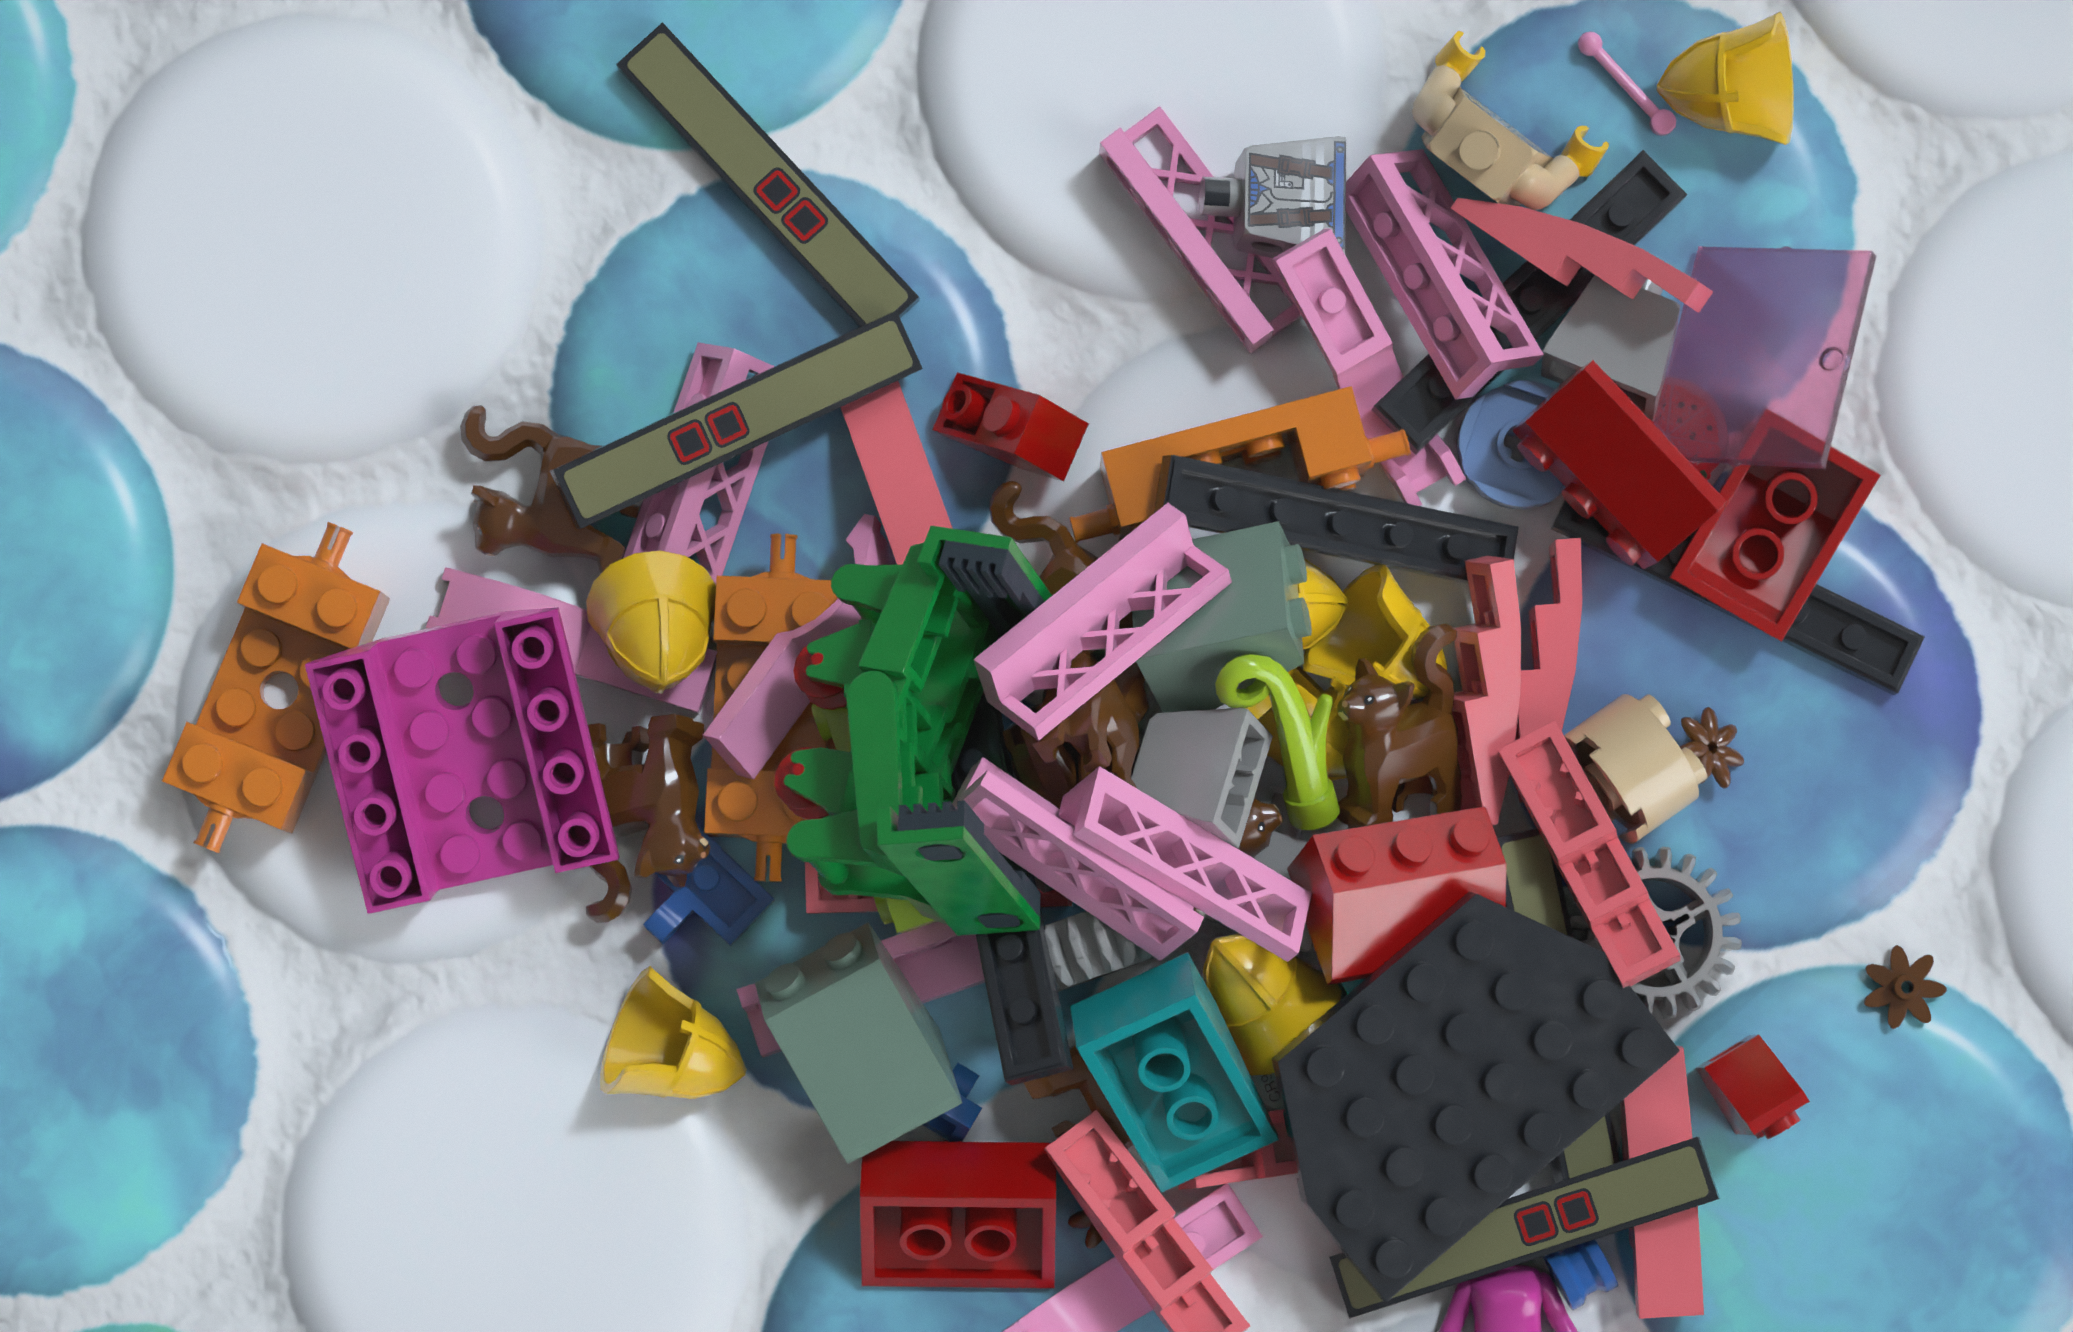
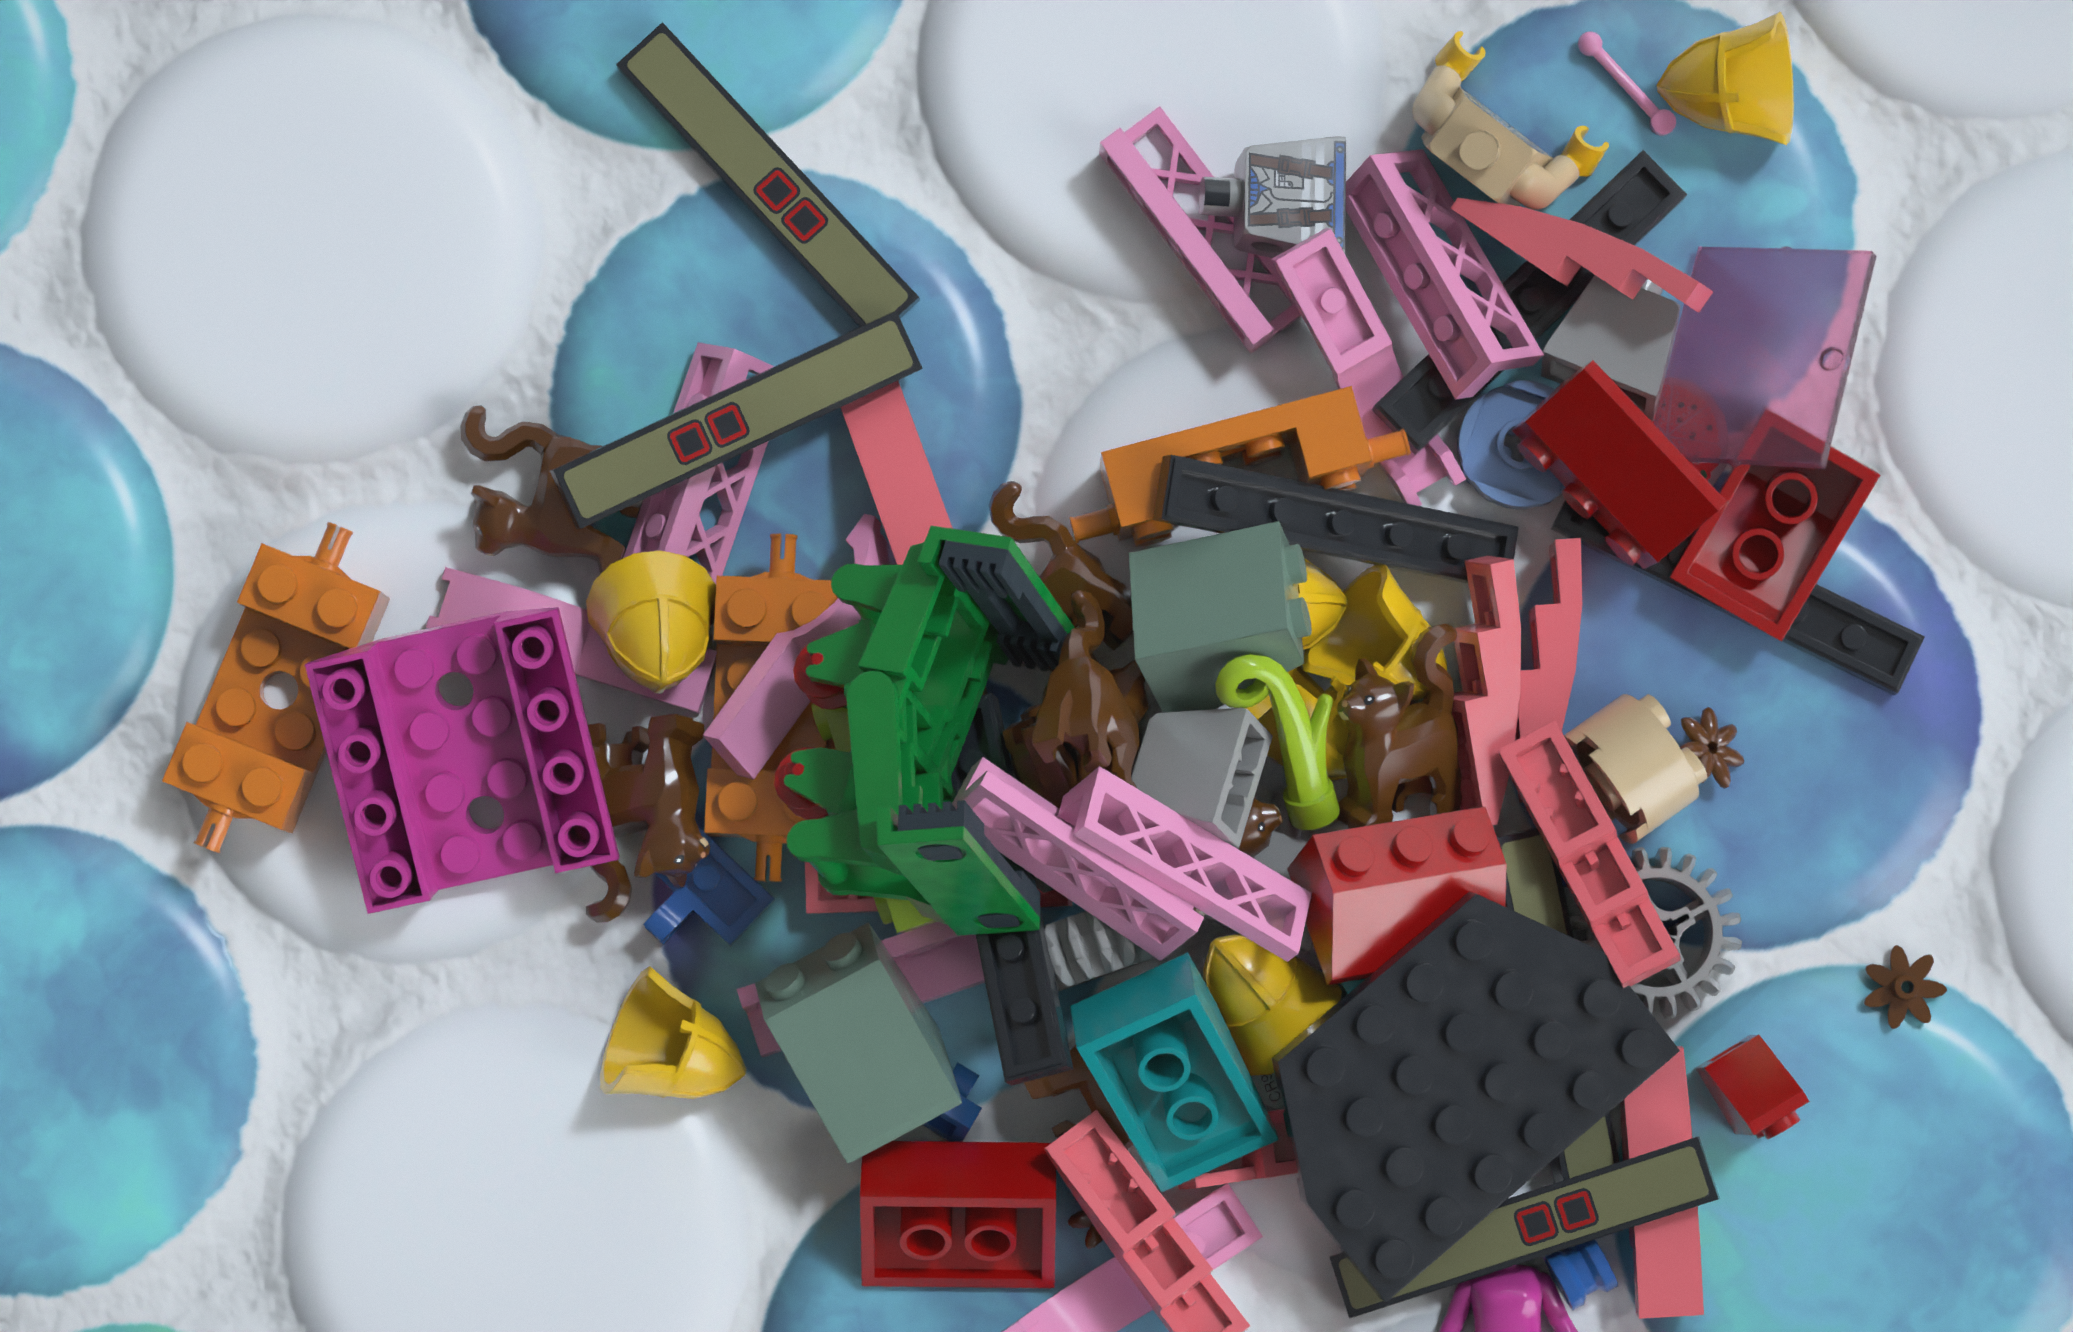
(1011, 425): red slope -> none
(1087, 617): bright pink fence -> none

